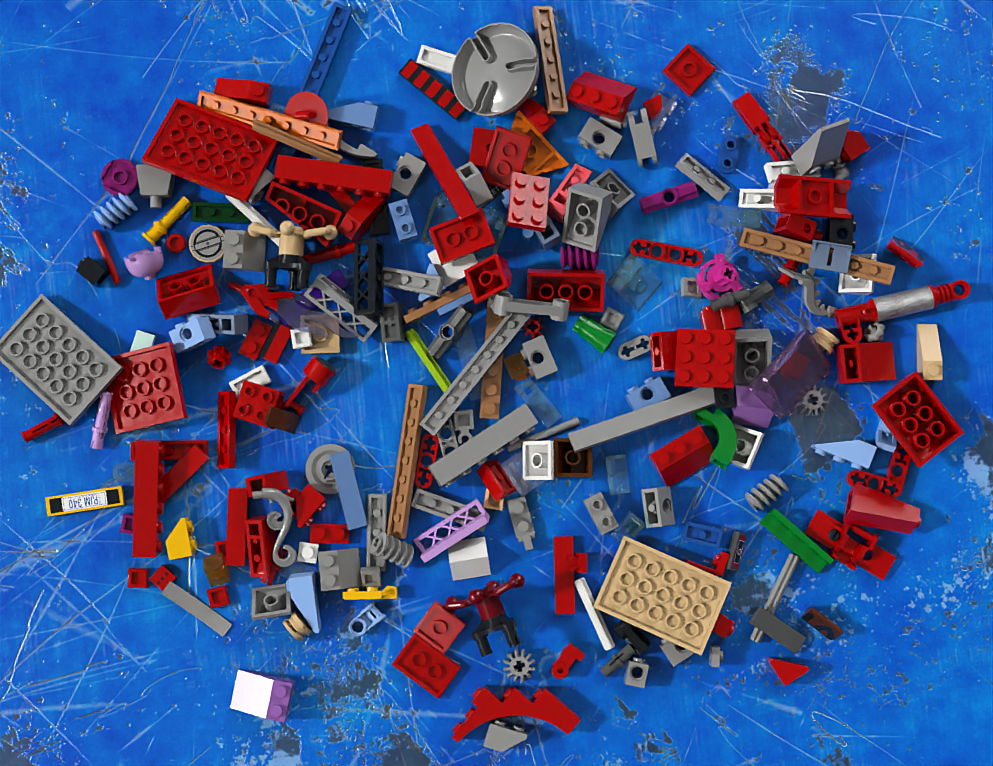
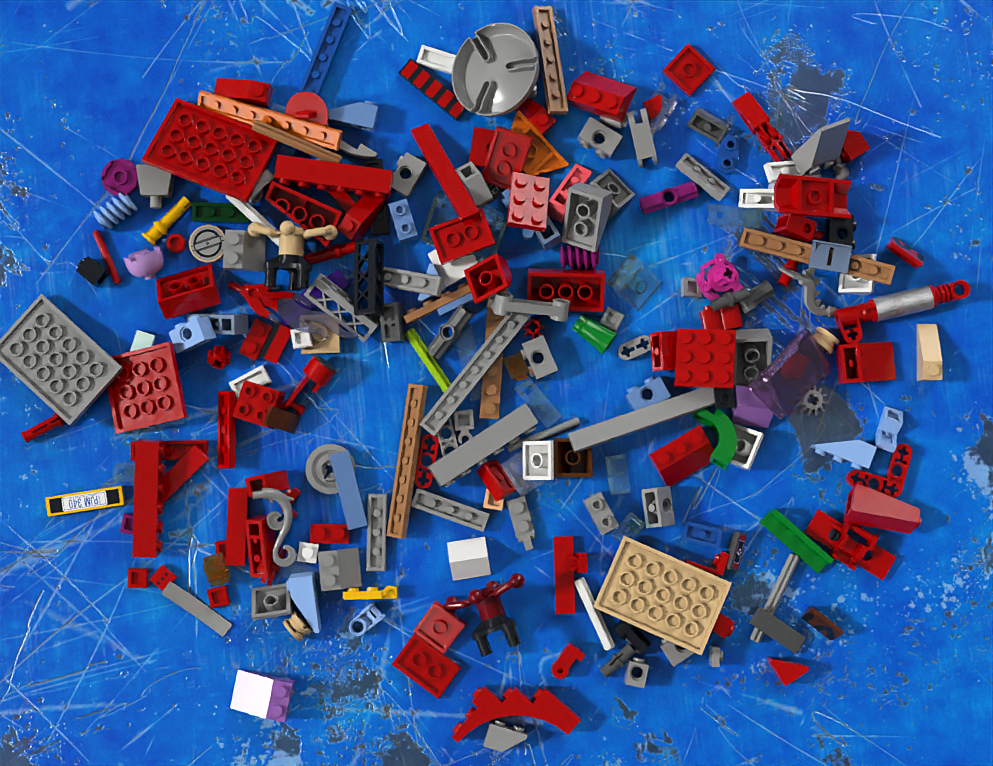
(102, 415): lavender pin -> none
(180, 541): yellow slope -> none
(307, 504): red slope -> none
(371, 576): light grey tile -> none
(393, 549): light grey piece -> none
(455, 536): lavender fence -> none
(519, 657): light grey gear -> none
(665, 256): red beam -> none
(708, 125): none -> dark grey slope
(766, 492): light grey piece -> none
(874, 332): light grey piece -> none
(917, 418): red slope -> none

